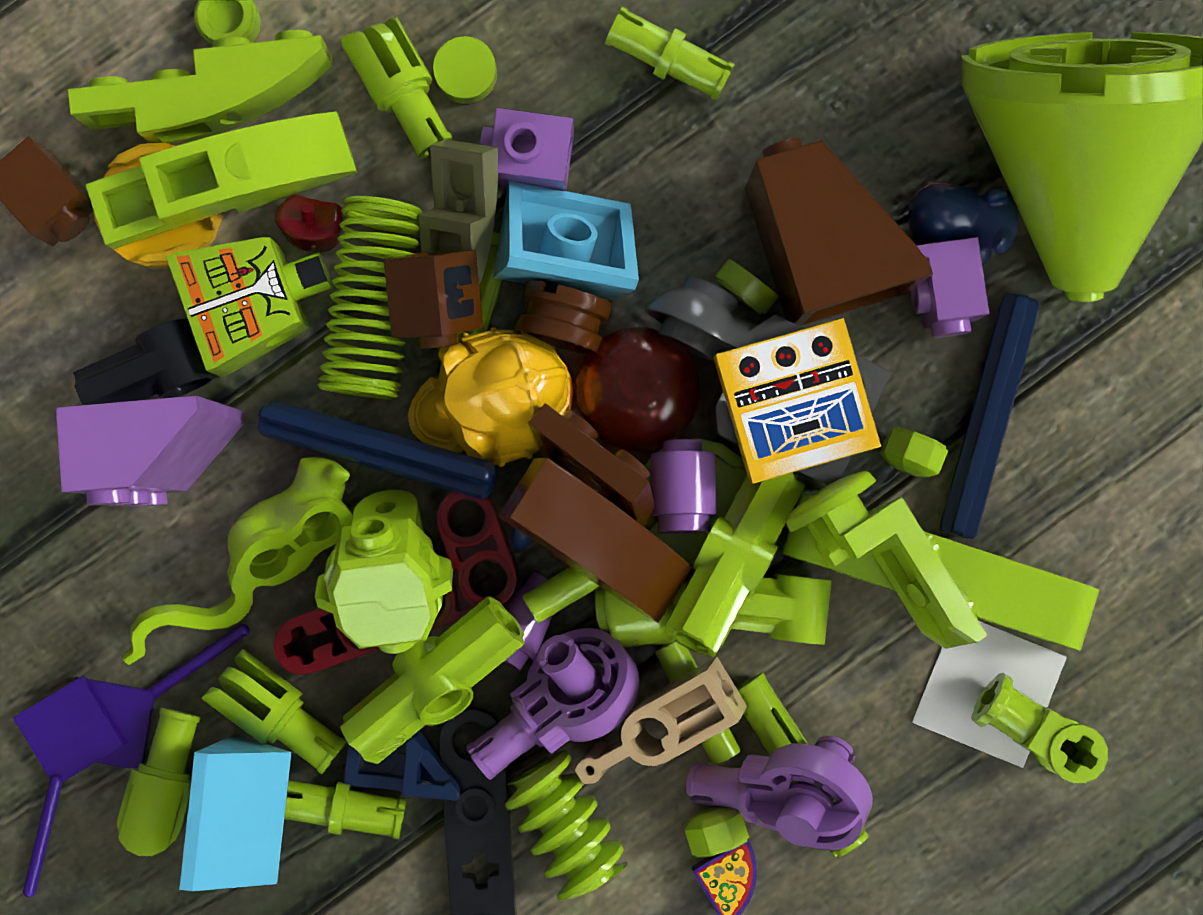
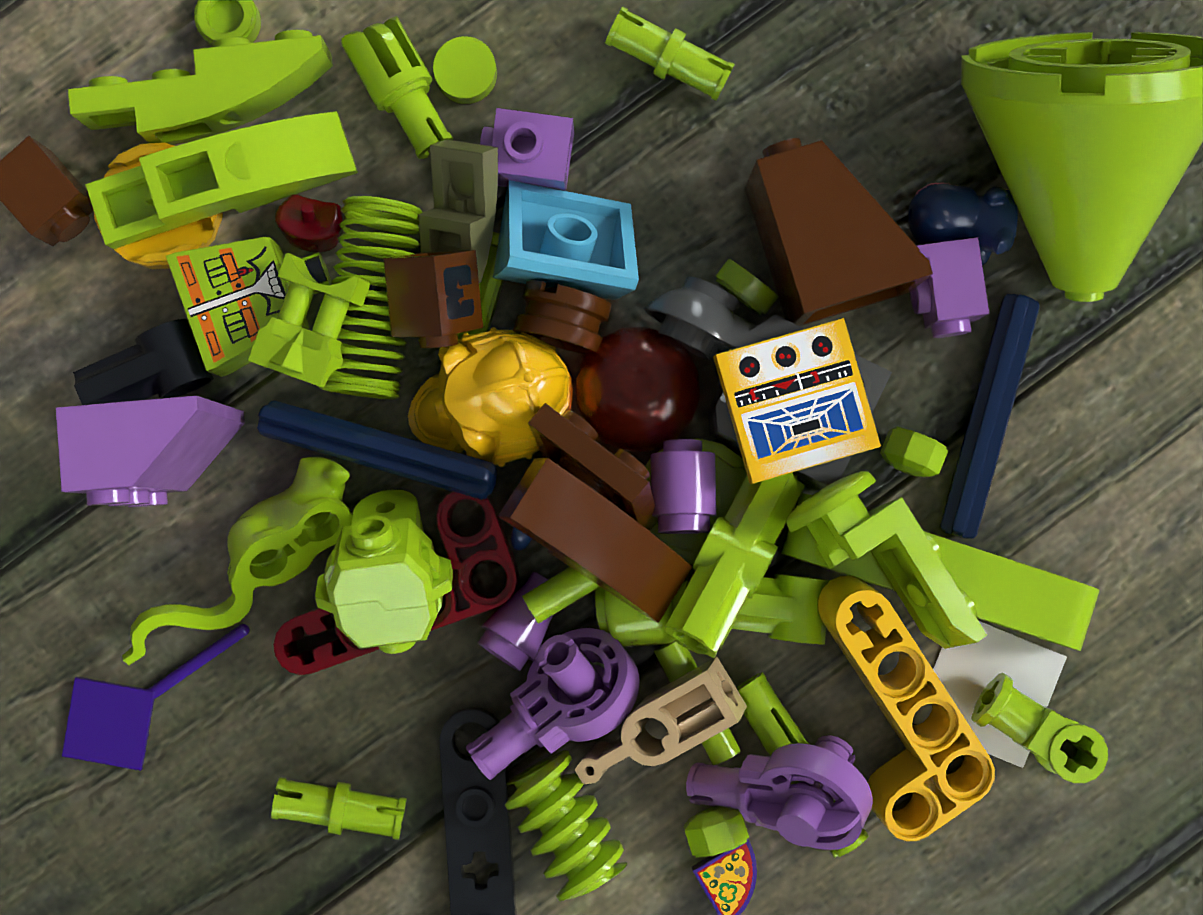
(67, 736): dark purple piece -> none
(160, 789): lime arm -> none
(235, 815): medium azure slope -> none
(279, 708): lime arm -> none
(299, 351): none -> lime piece
(409, 769): dark blue slope -> none
(432, 680): lime piece -> none
(900, 695): none -> yellow beam

